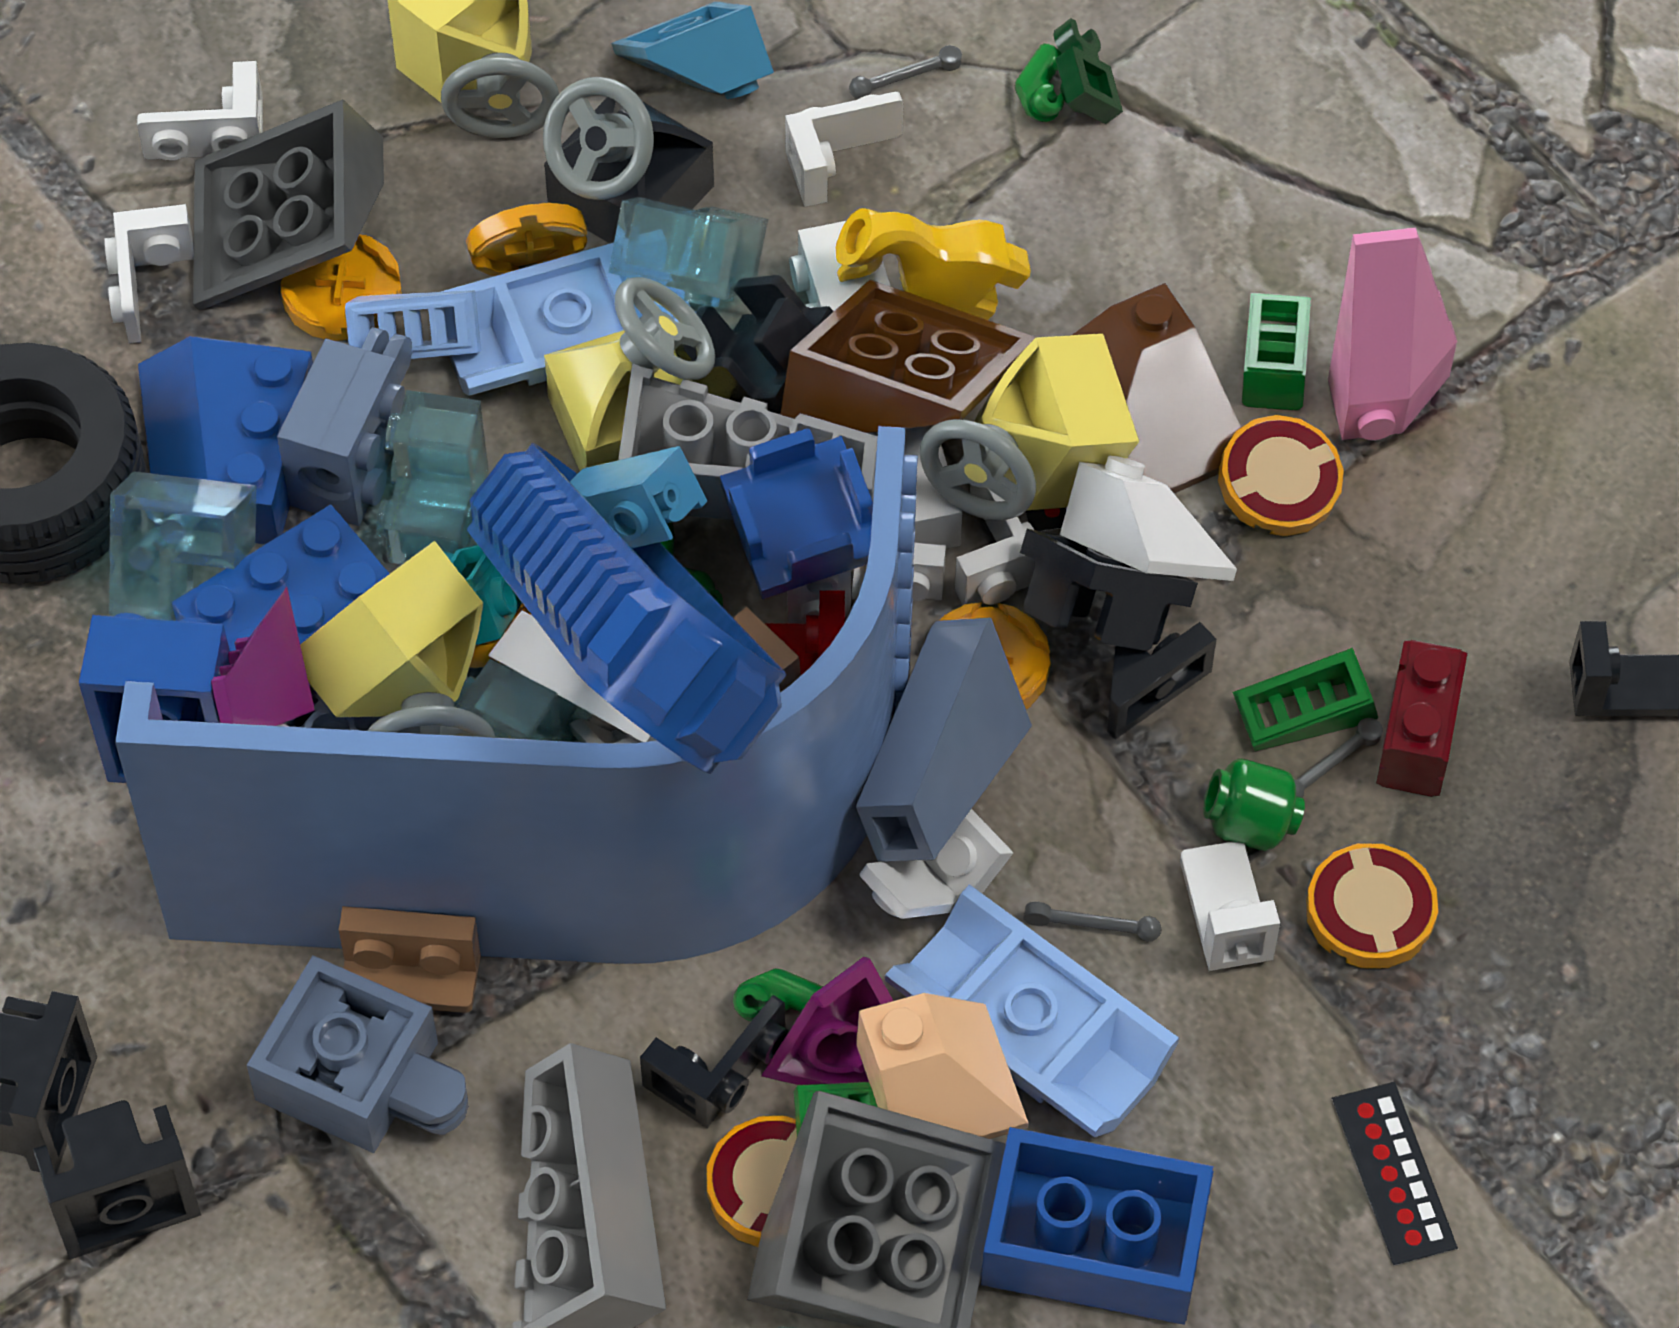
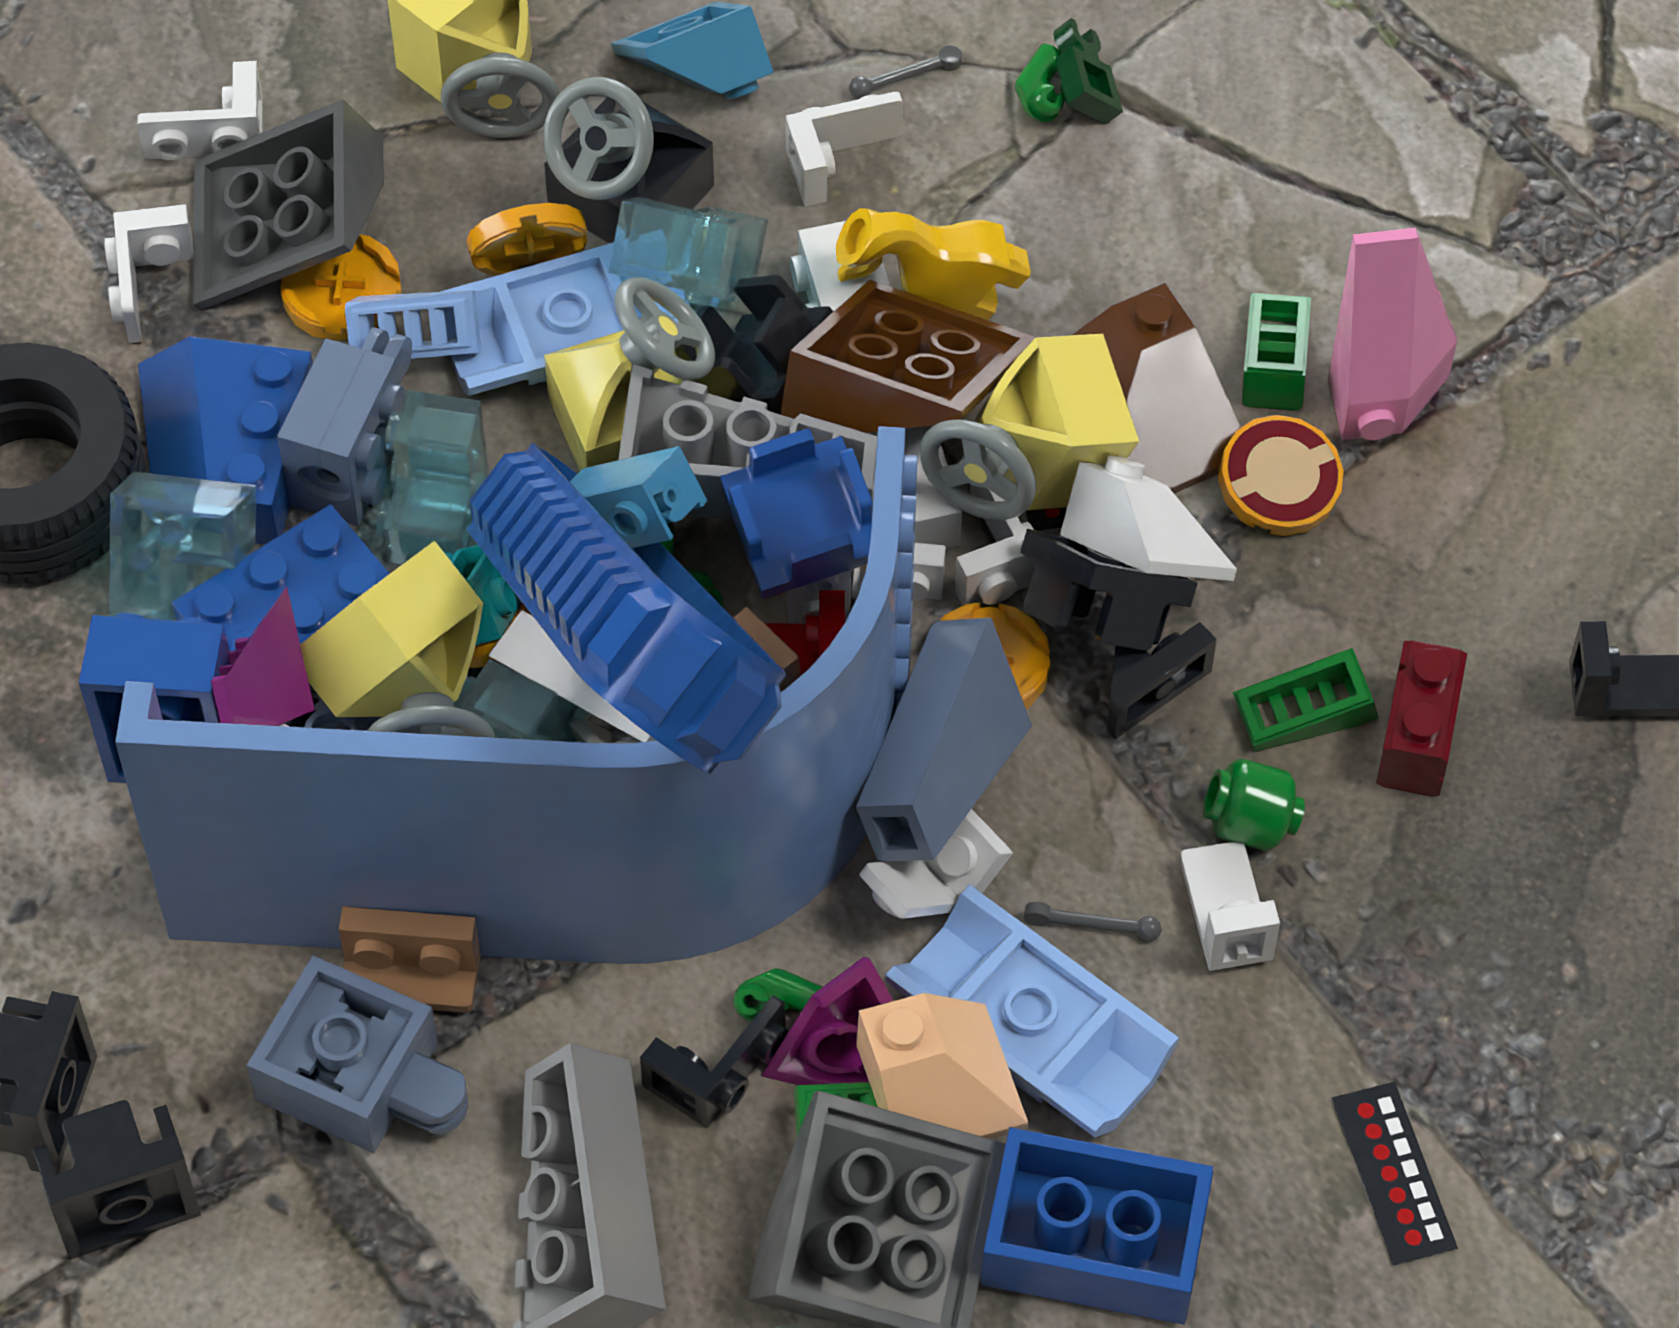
(747, 1174): tile -> none
(1367, 733): dark grey hinge -> none
(1372, 905): tile -> none

